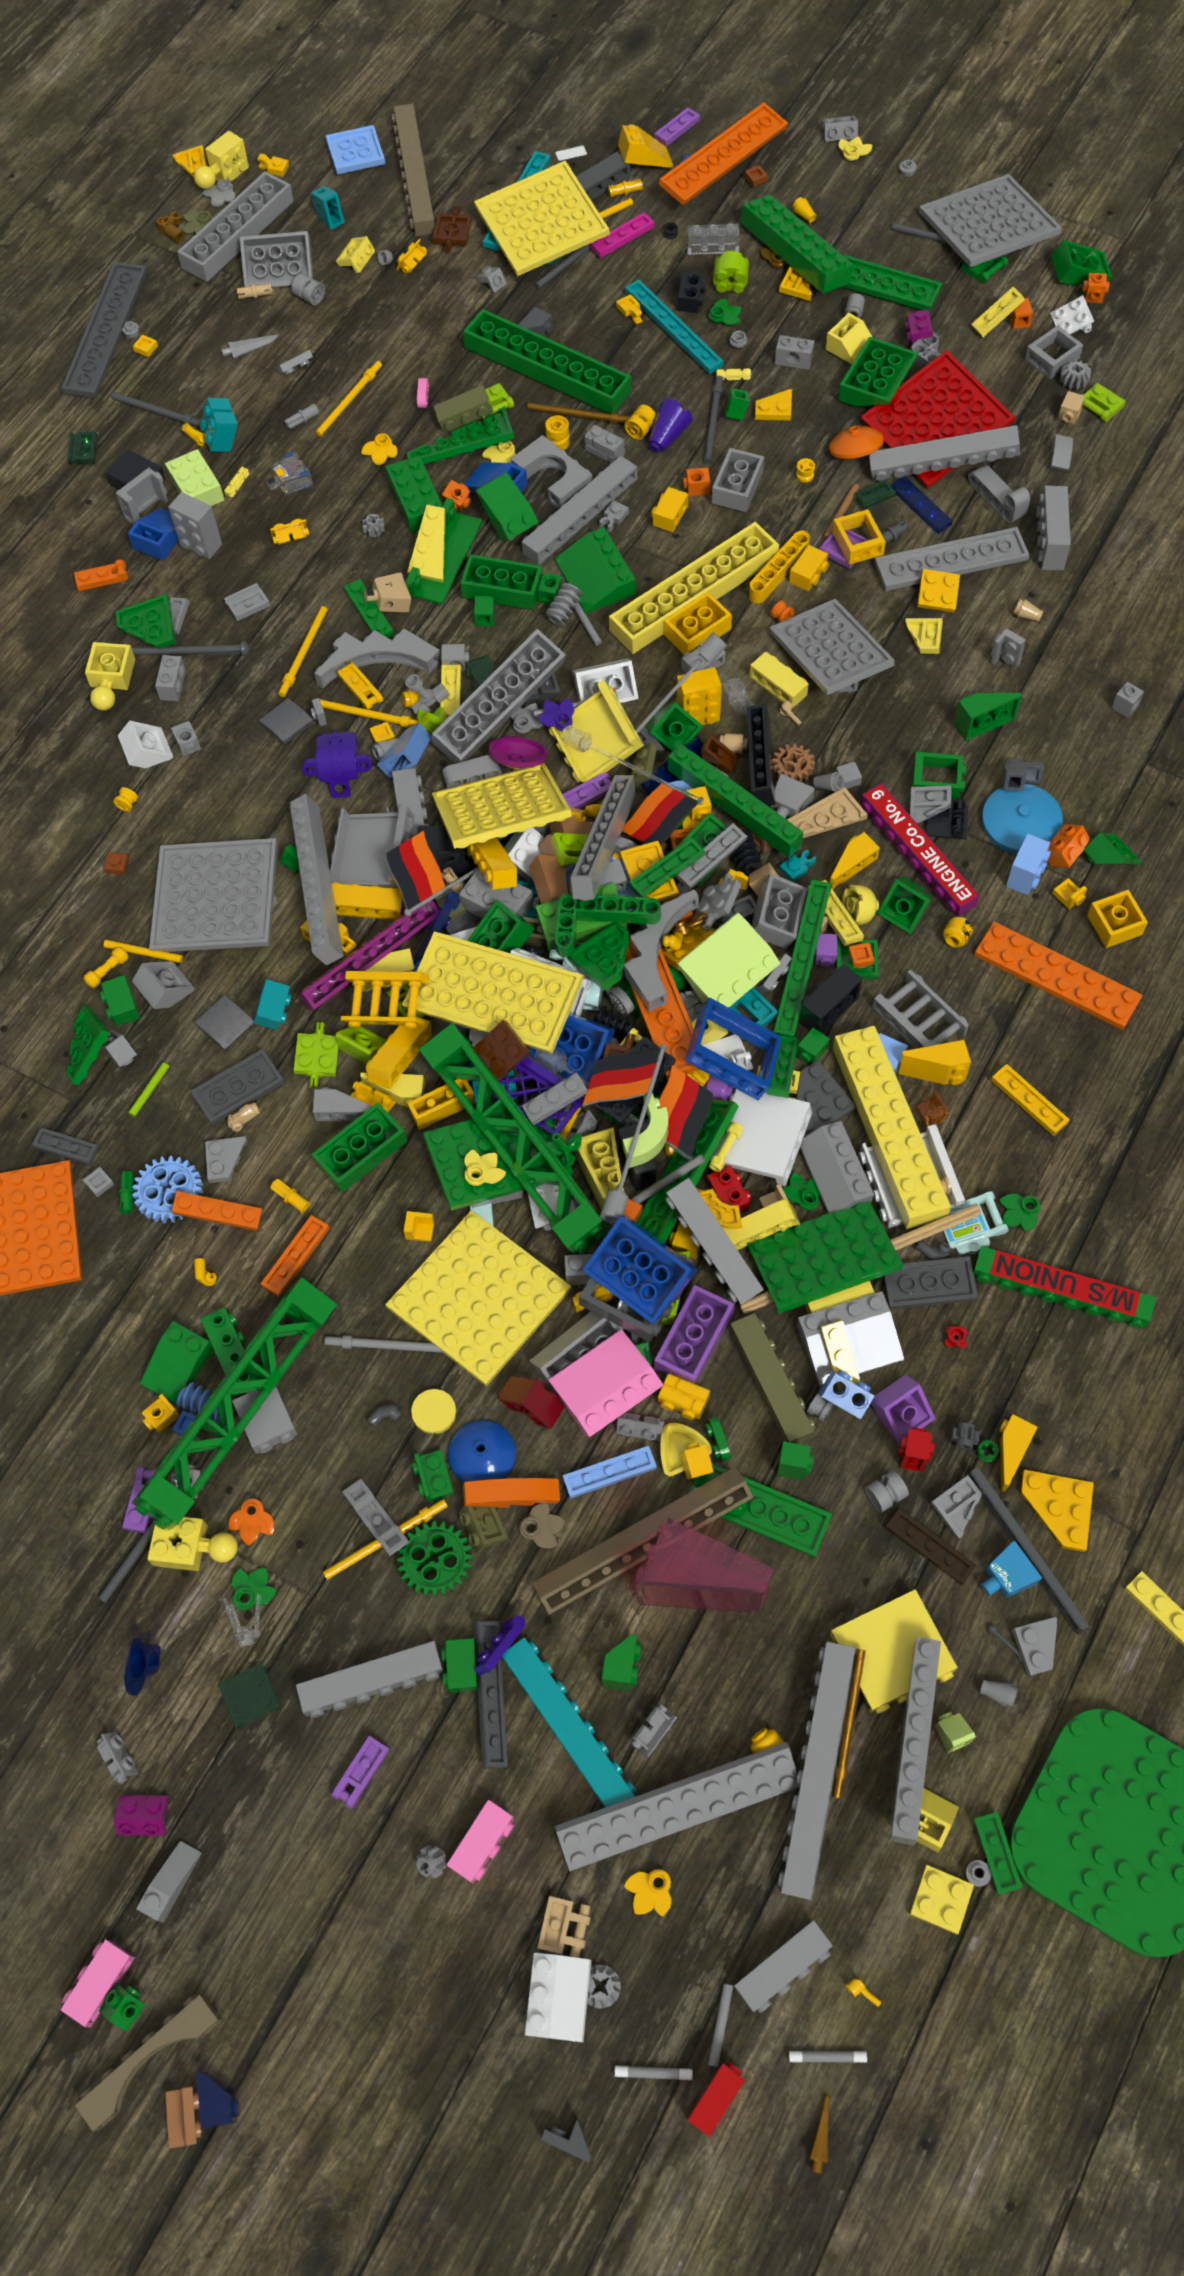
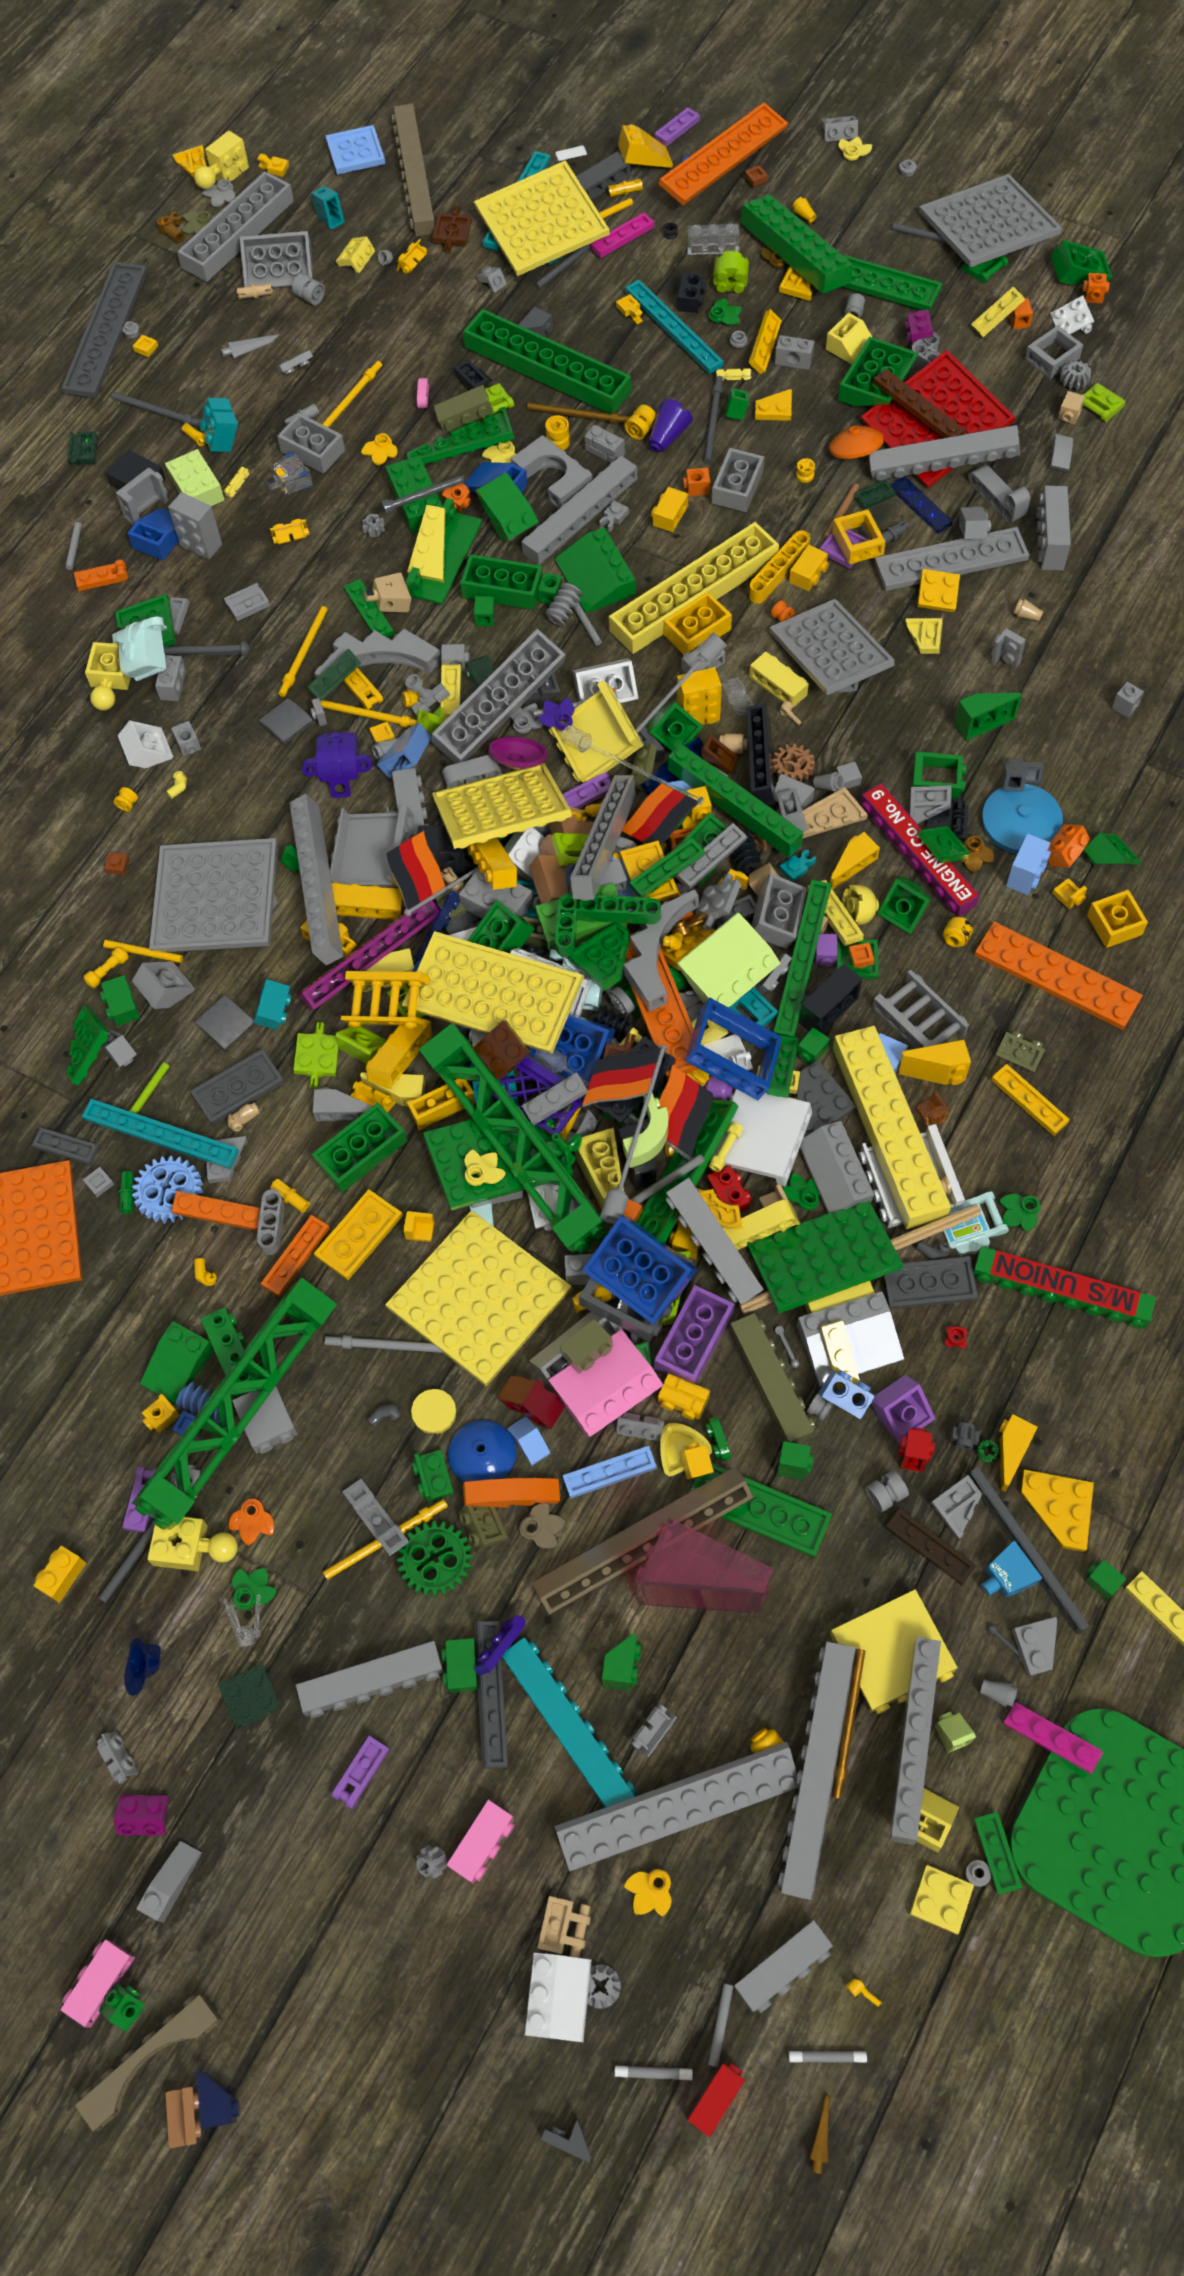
(59, 1574): none -> yellow brick
(73, 546): none -> light grey bar
(141, 648): none -> light aqua piece
(161, 1134): none -> teal plate
(179, 784): none -> light yellow arm
(267, 1213): none -> light grey beam
(312, 442): none -> light grey brick
(333, 675): none -> dark green plate
(358, 1234): none -> yellow plate
(389, 506): none -> dark grey piece
(471, 376): none -> black slope
(529, 1440): none -> light blue slope
(586, 1346): none -> olive brick
(765, 341): none -> yellow plate
(779, 1330): none -> light grey hinge
(792, 809): none -> light grey slope
(918, 405): none -> reddish brown plate
(944, 844): none -> green tile
(974, 523): none -> light grey brick
(977, 855): none -> pearl gold plate
(1020, 1051): none -> olive bracket
(1053, 1738): none -> dark pink plate
(1104, 1579): none -> green brick

